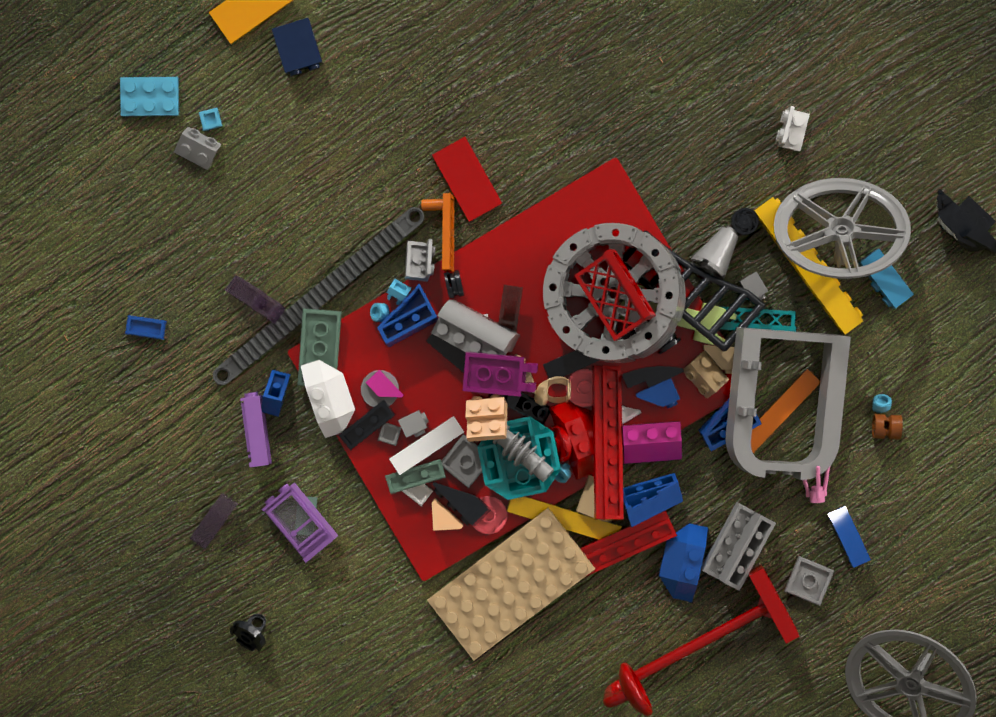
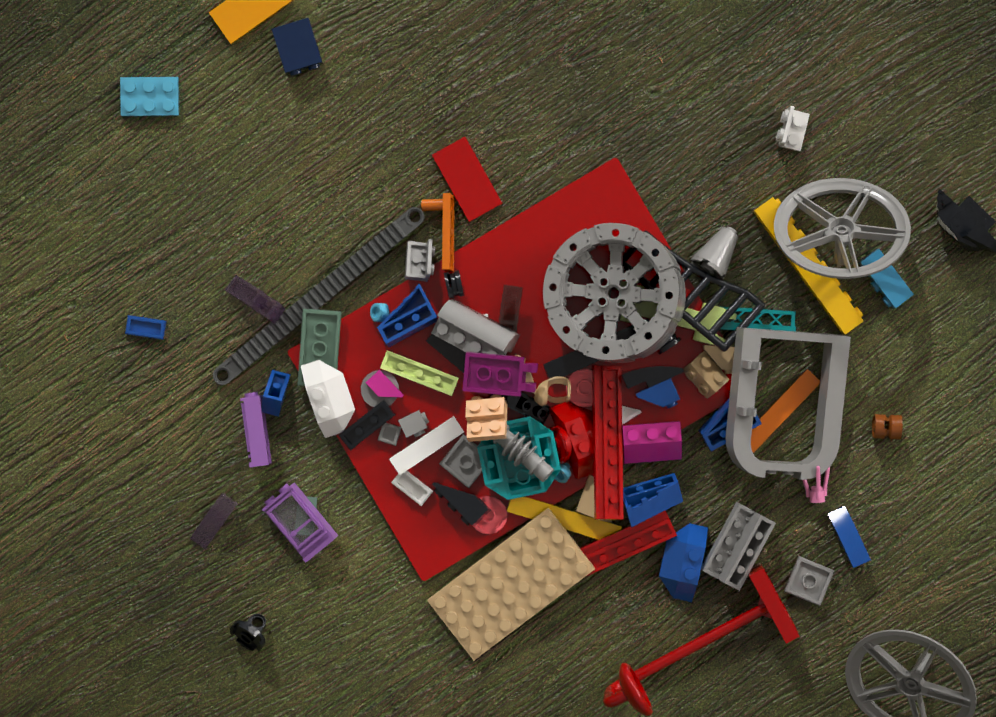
(197, 147): light grey bracket -> none
(210, 119): medium azure tile -> none
(398, 290): medium azure tile -> none
(415, 476): sand green tile -> none
(419, 373): none -> yellowish green plate
(443, 518): light nougat slope -> none
(629, 286): red fence -> none
(744, 221): black wheel -> none
(755, 285): light grey brick -> none
(881, 403): medium azure tile -> none

